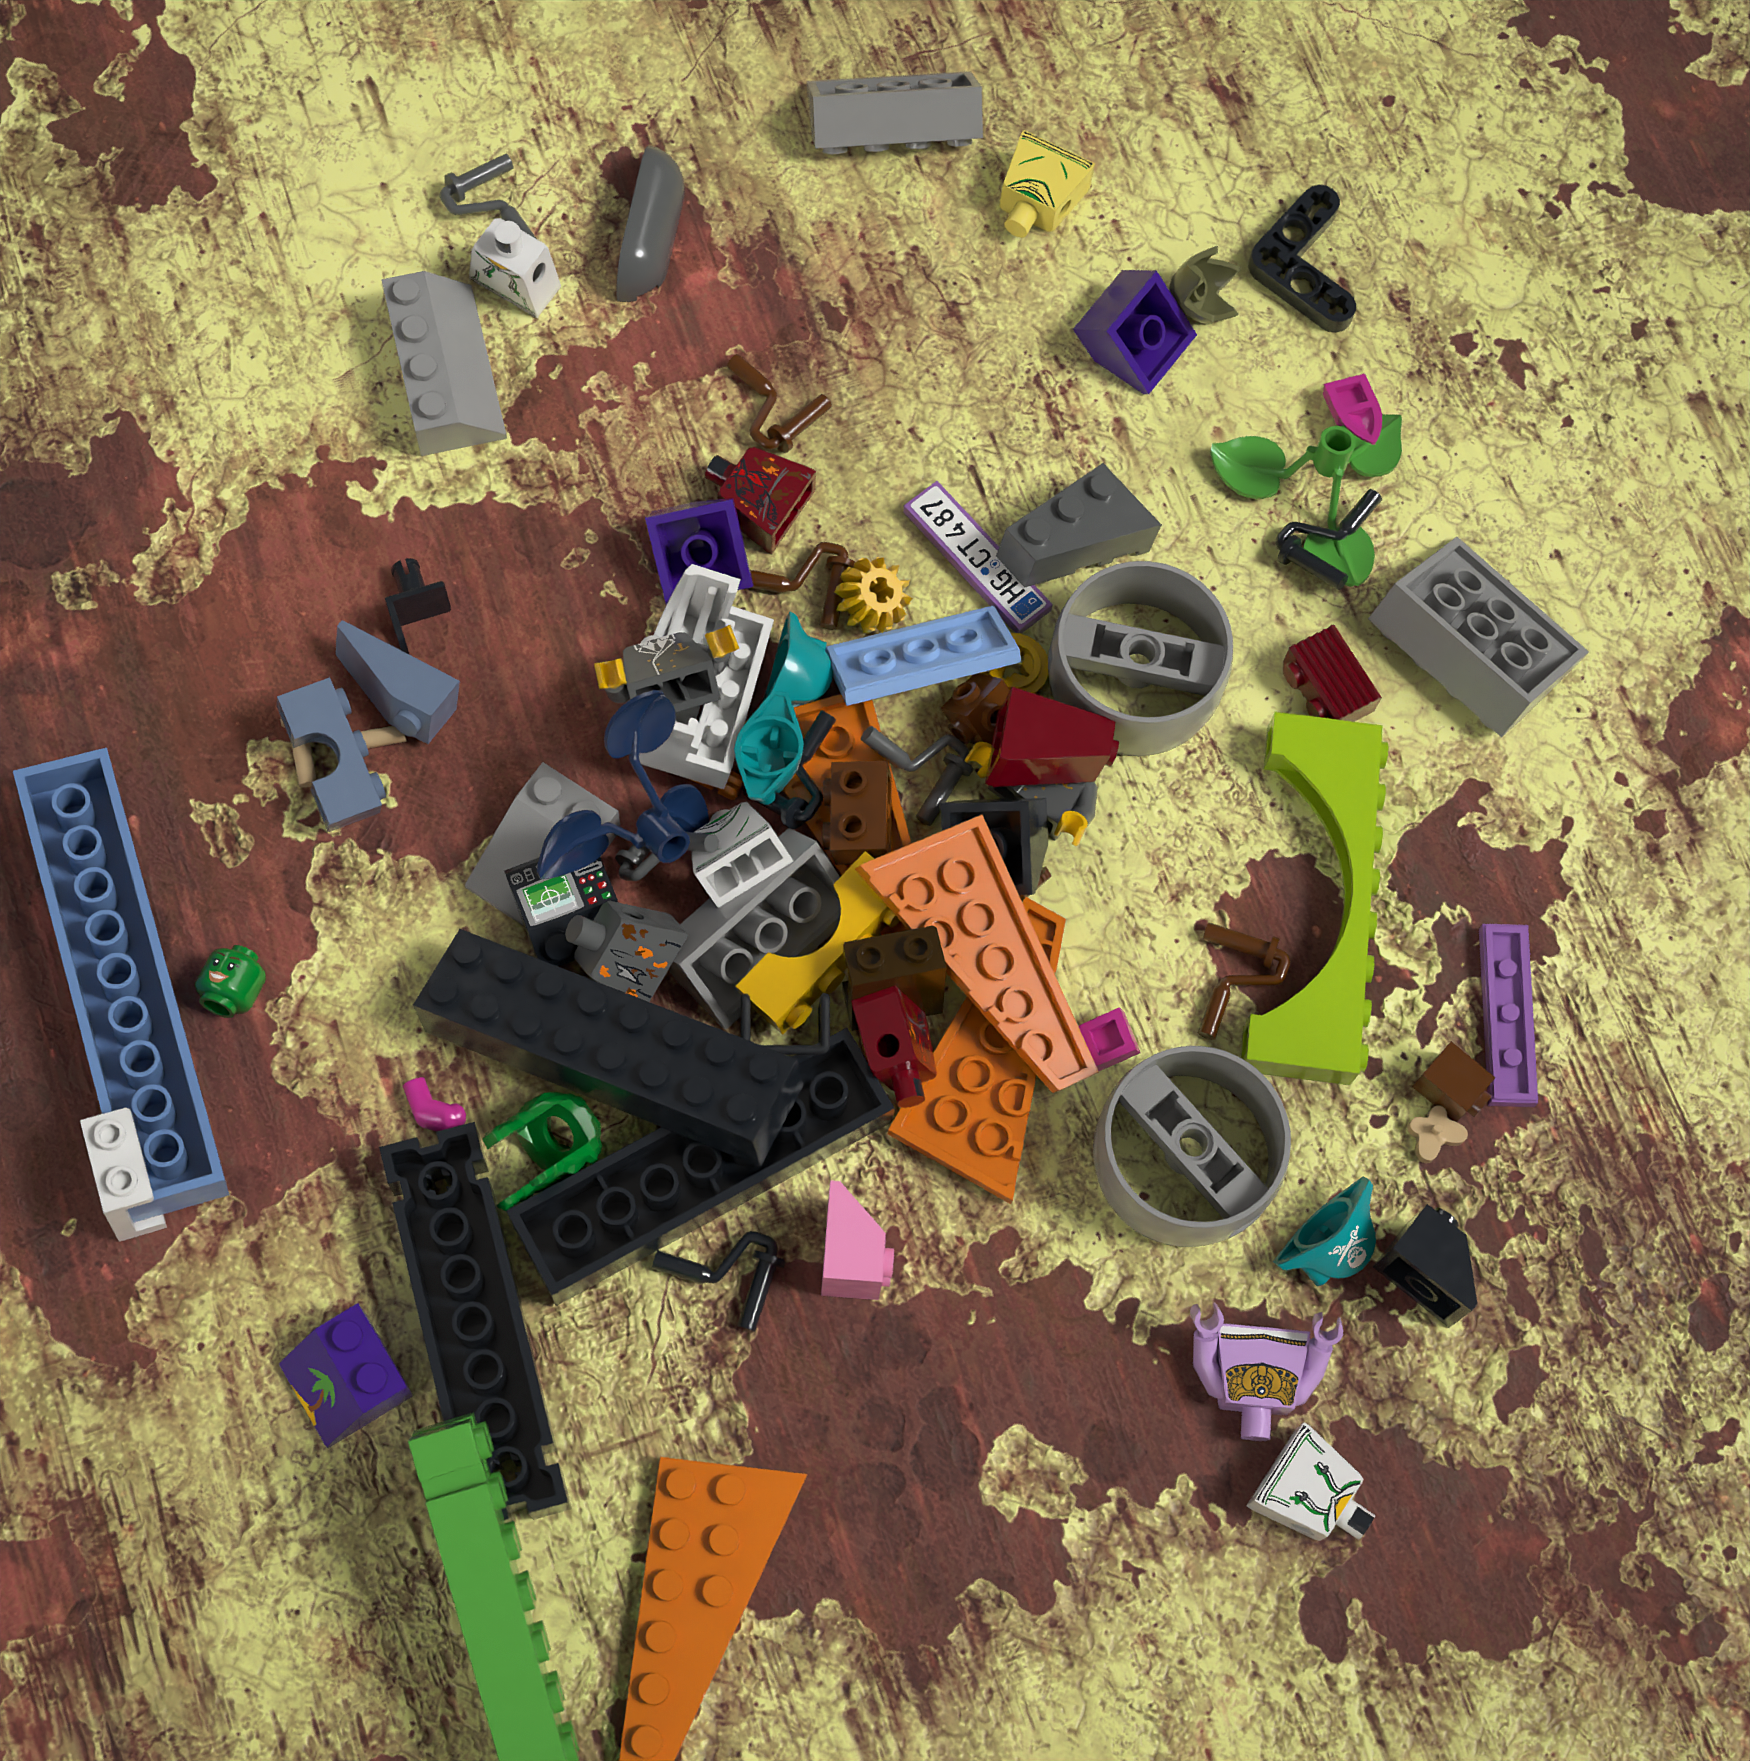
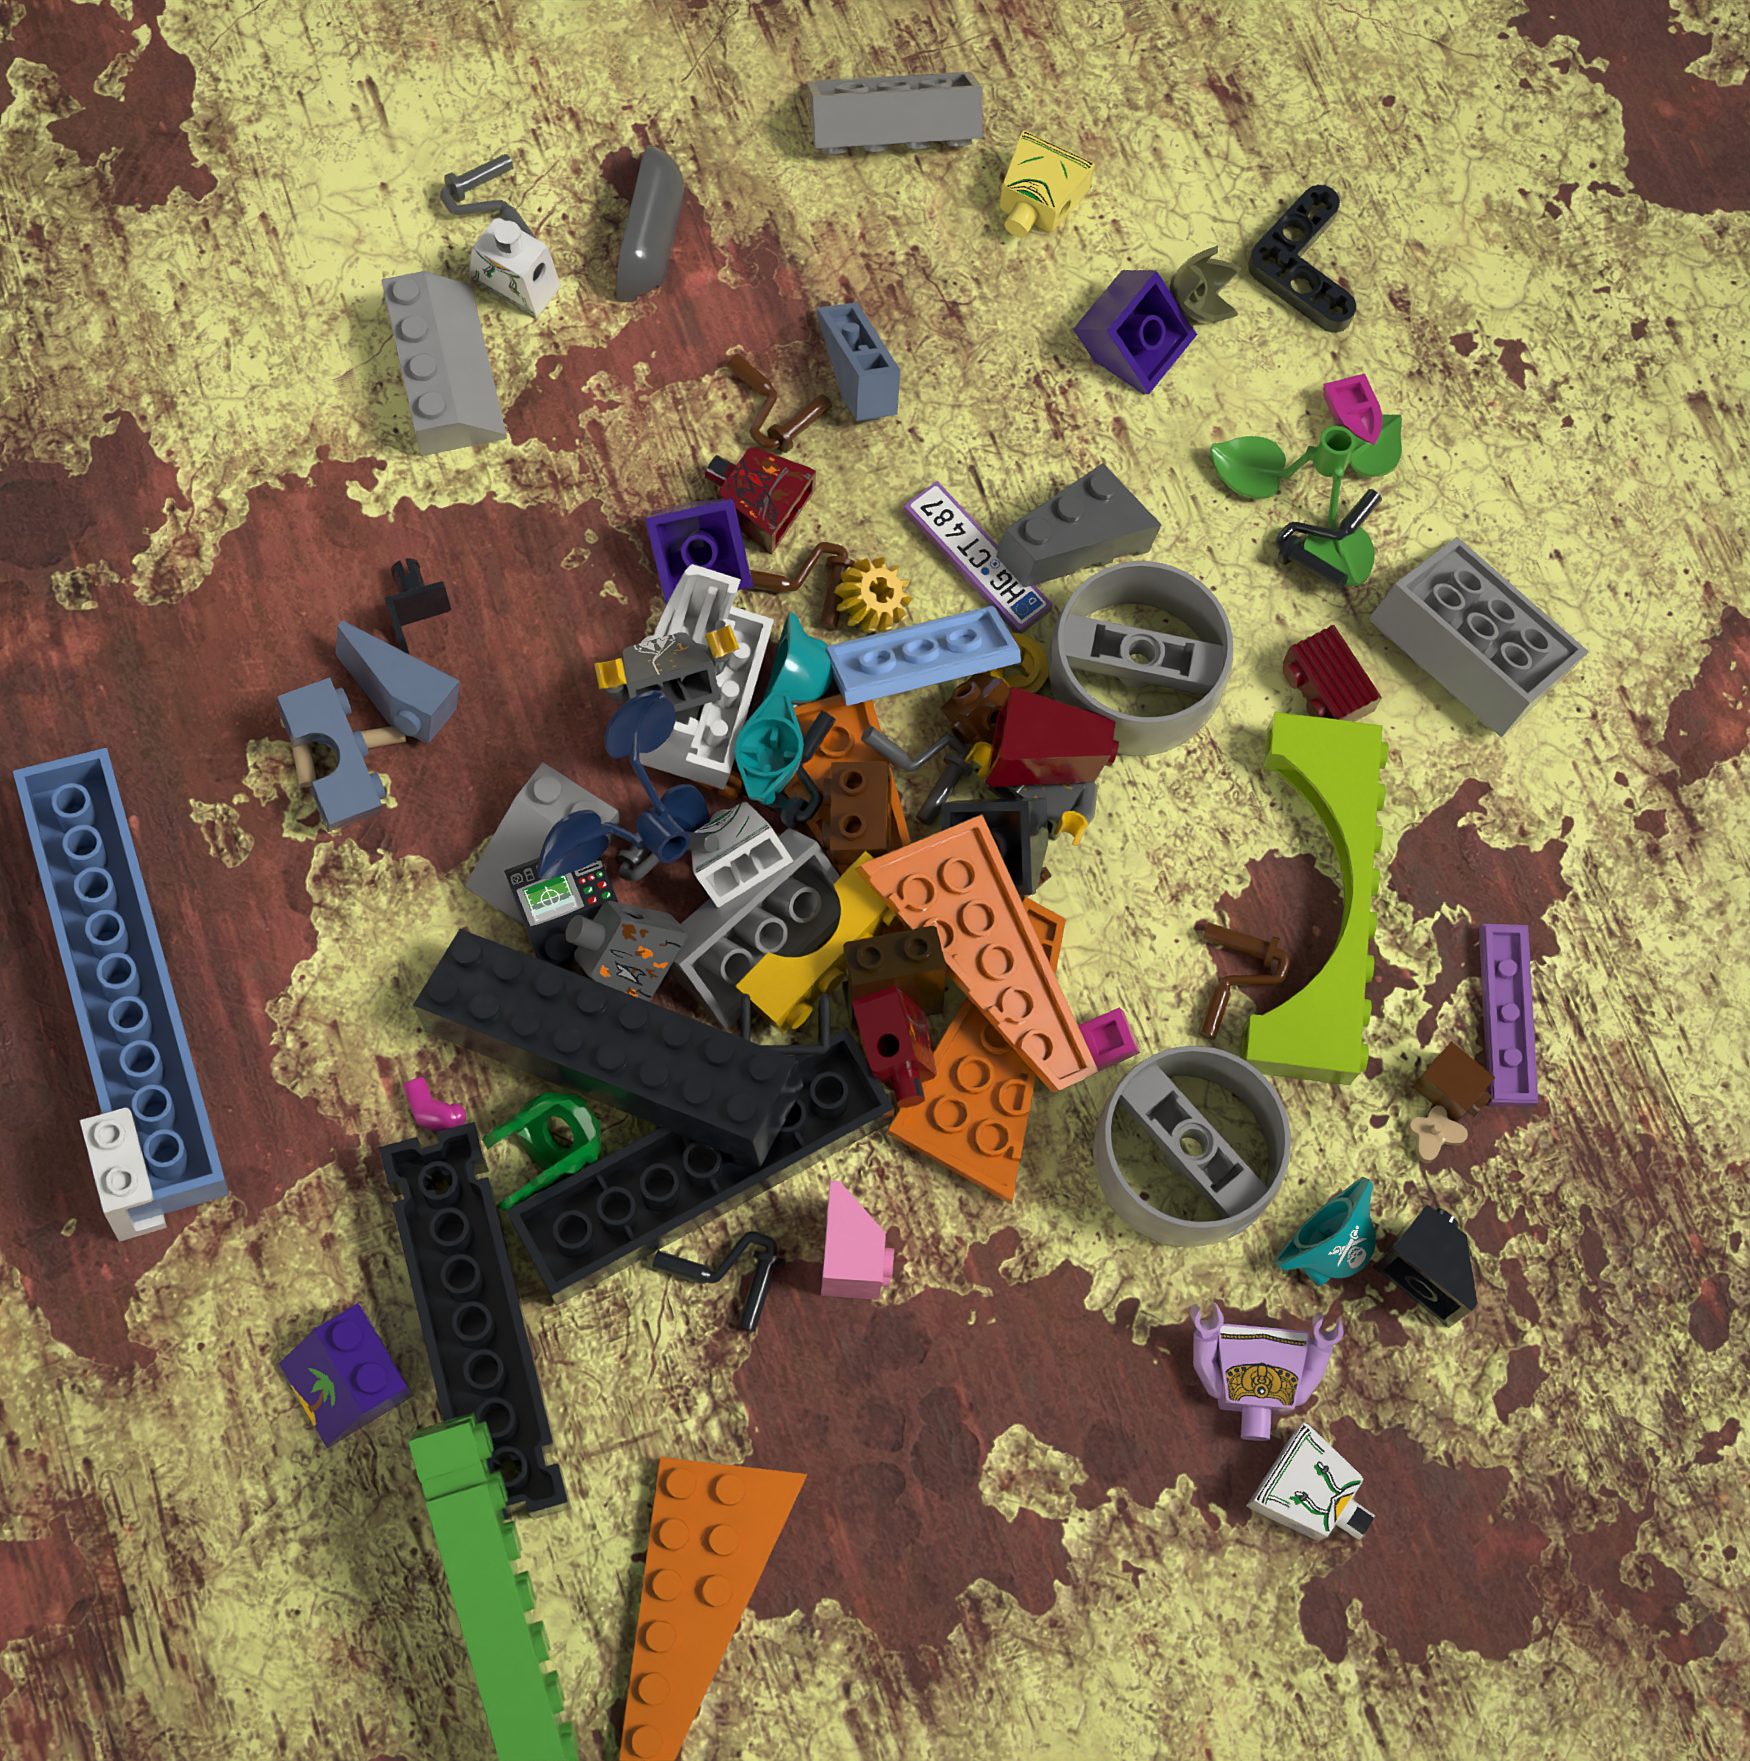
(230, 981): green head -> none
(860, 362): none -> sand blue slope

